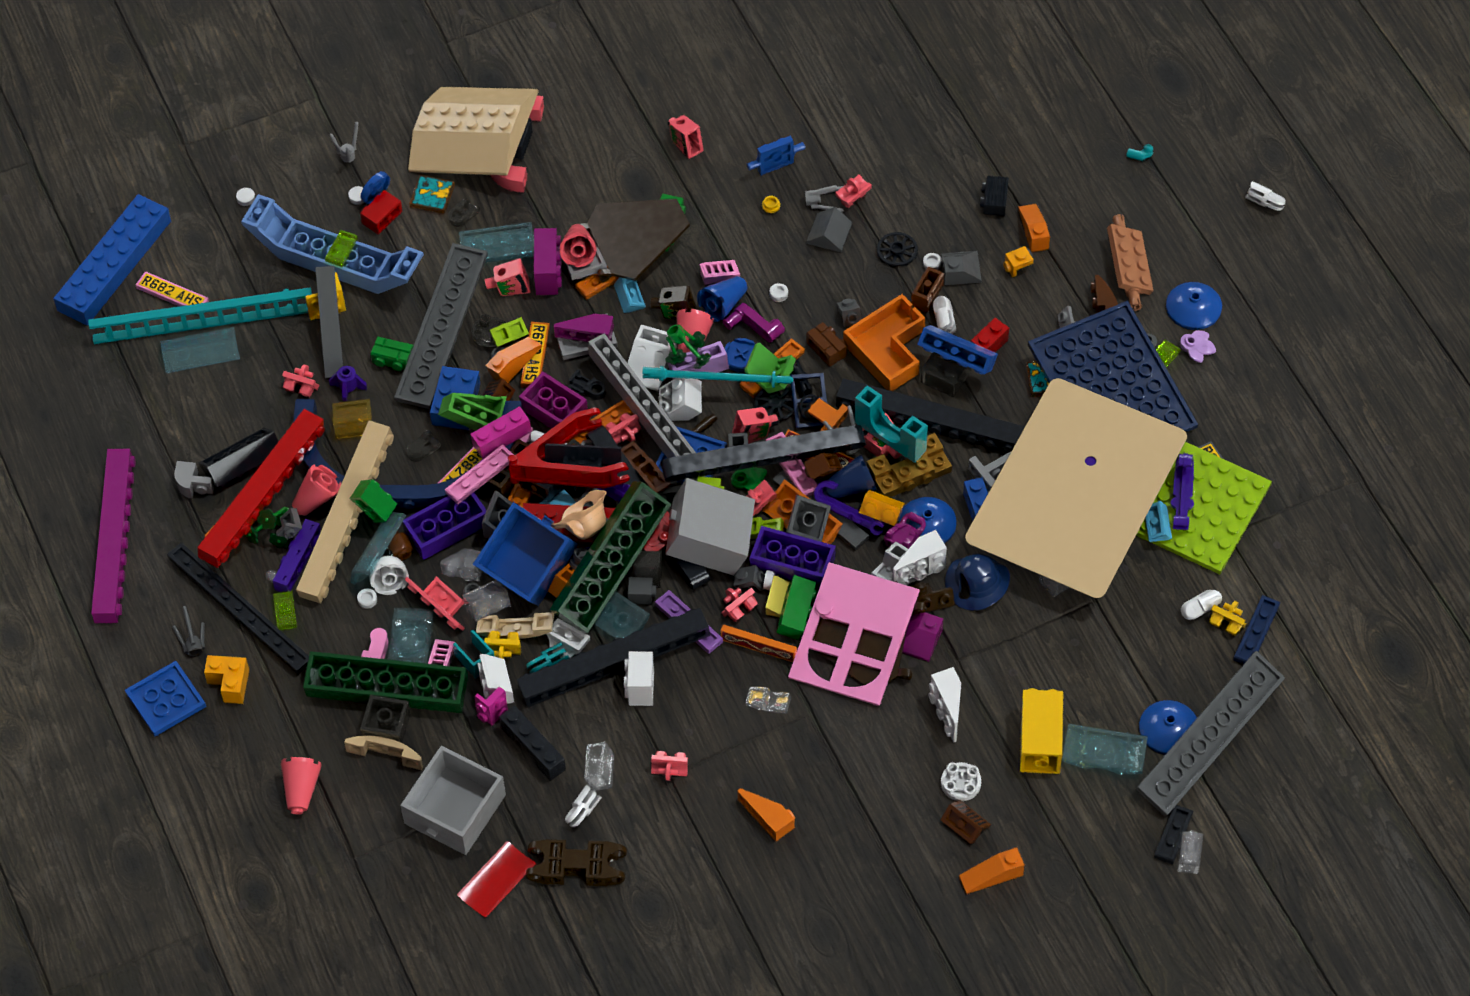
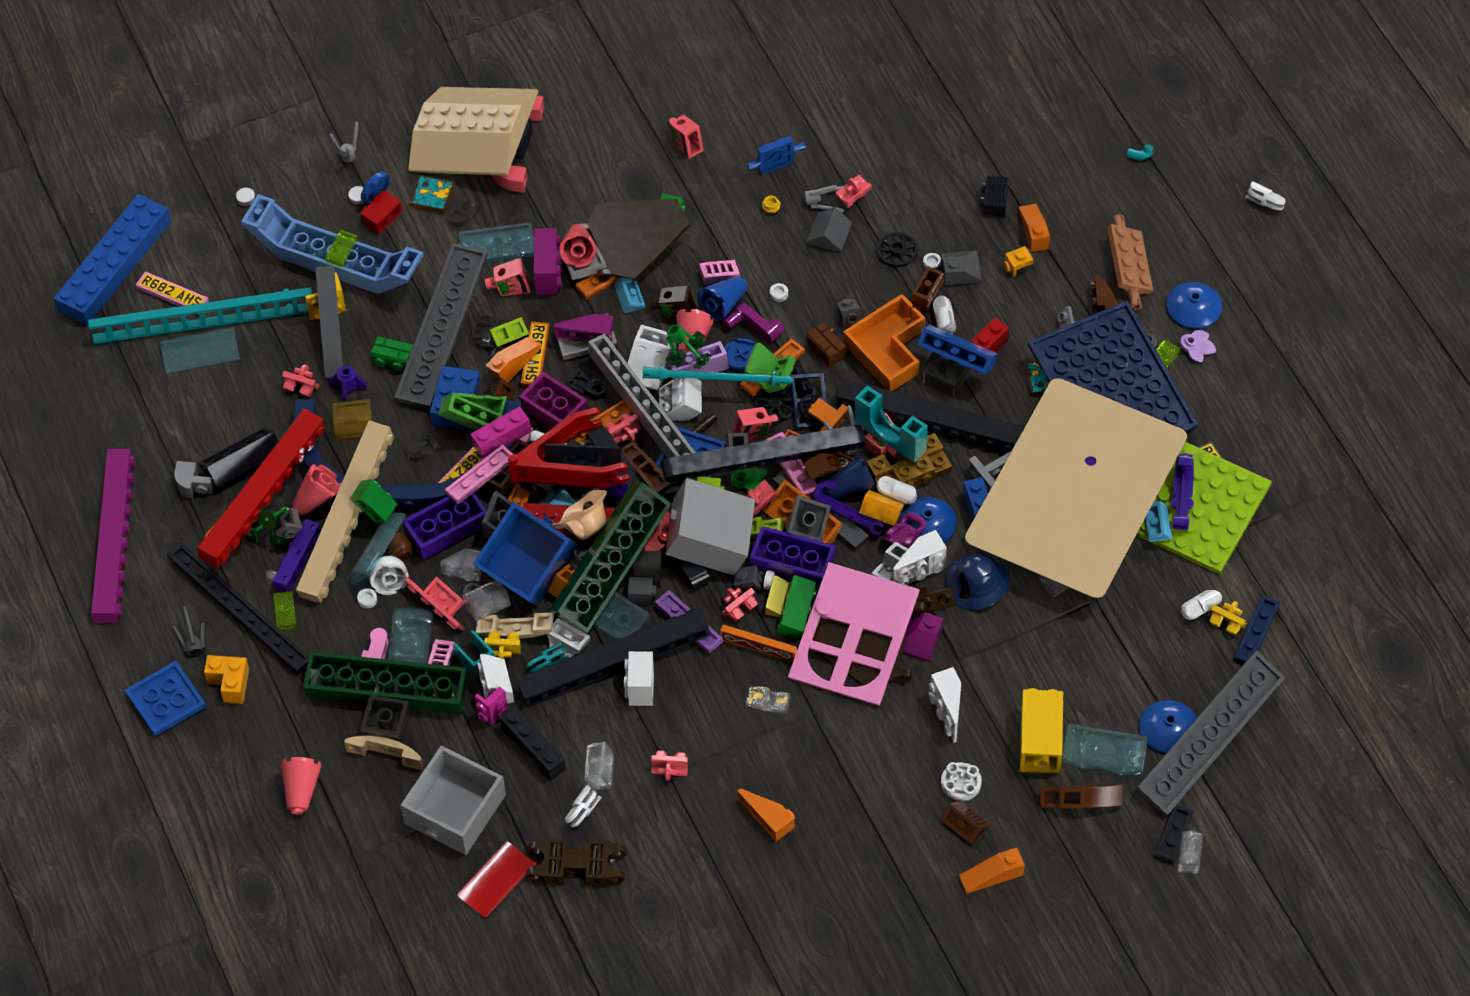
(896, 490): none -> white arm
(1081, 796): none -> reddish brown slope

